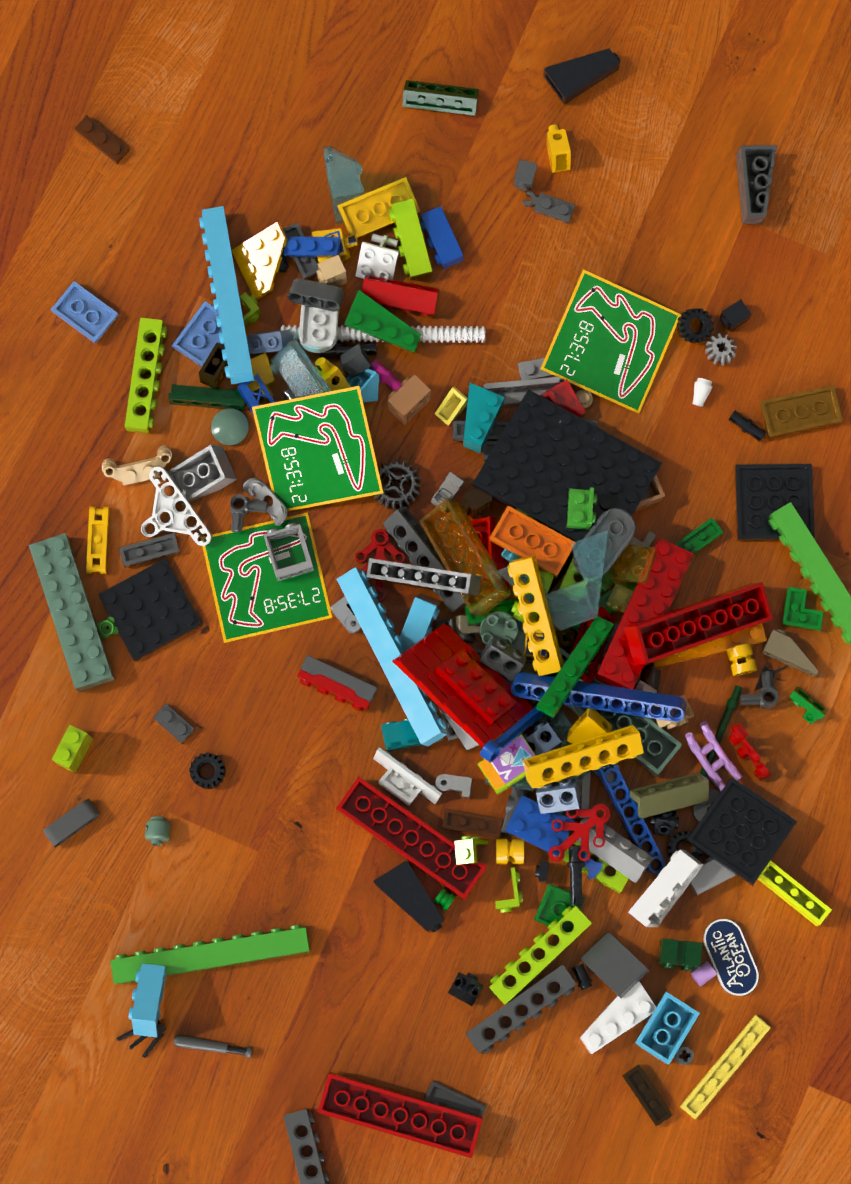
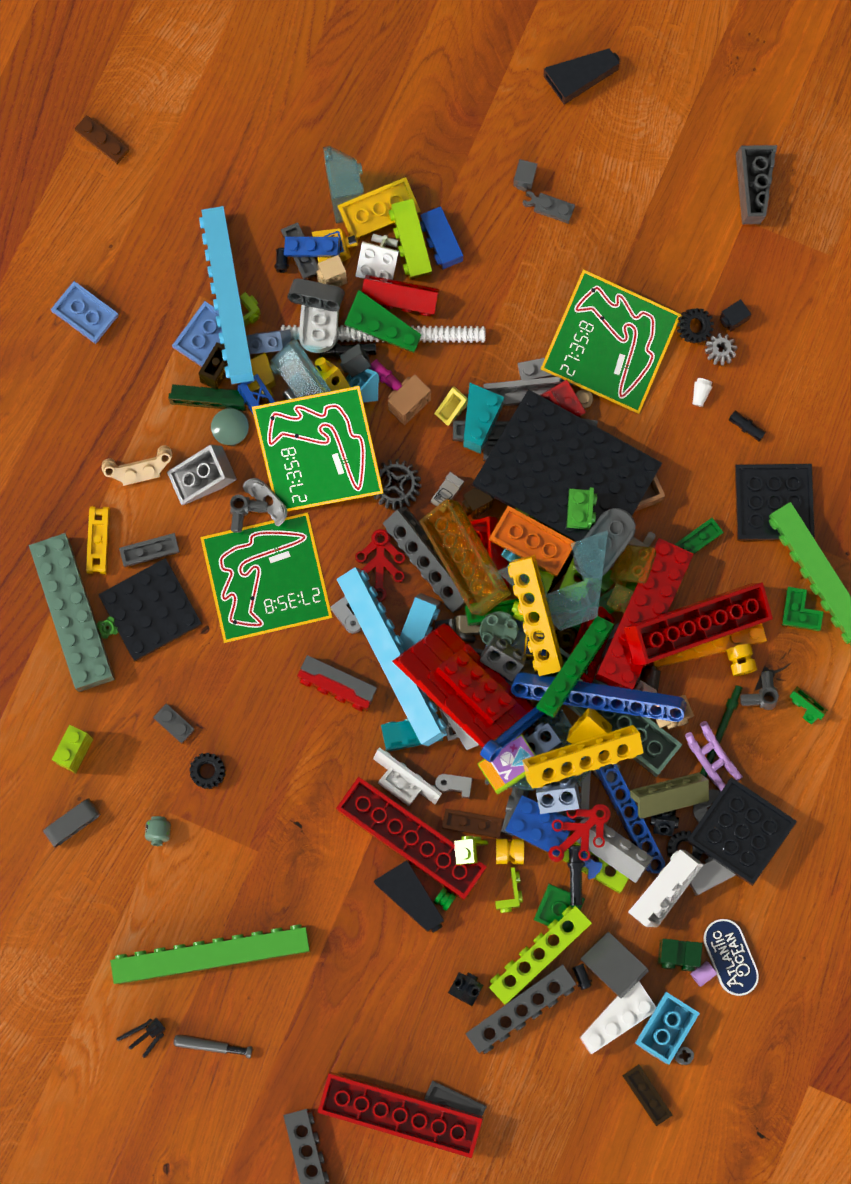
(147, 329): lime brick -> none
(147, 999): medium azure wedge -> none
(178, 519): white beam -> none
(261, 258): plate -> none
(294, 570): light grey window -> none
(424, 576): dark grey brick -> none
(440, 97): dark green fence -> none
(541, 872): black plate -> none
(558, 149): yellow torso -> none
(725, 1067): light yellow tile -> none
(738, 736): red plant -> none
(786, 651): dark tan slope -> none
(794, 894): neon yellow brick -> none
(801, 411): pearl gold plate -> none

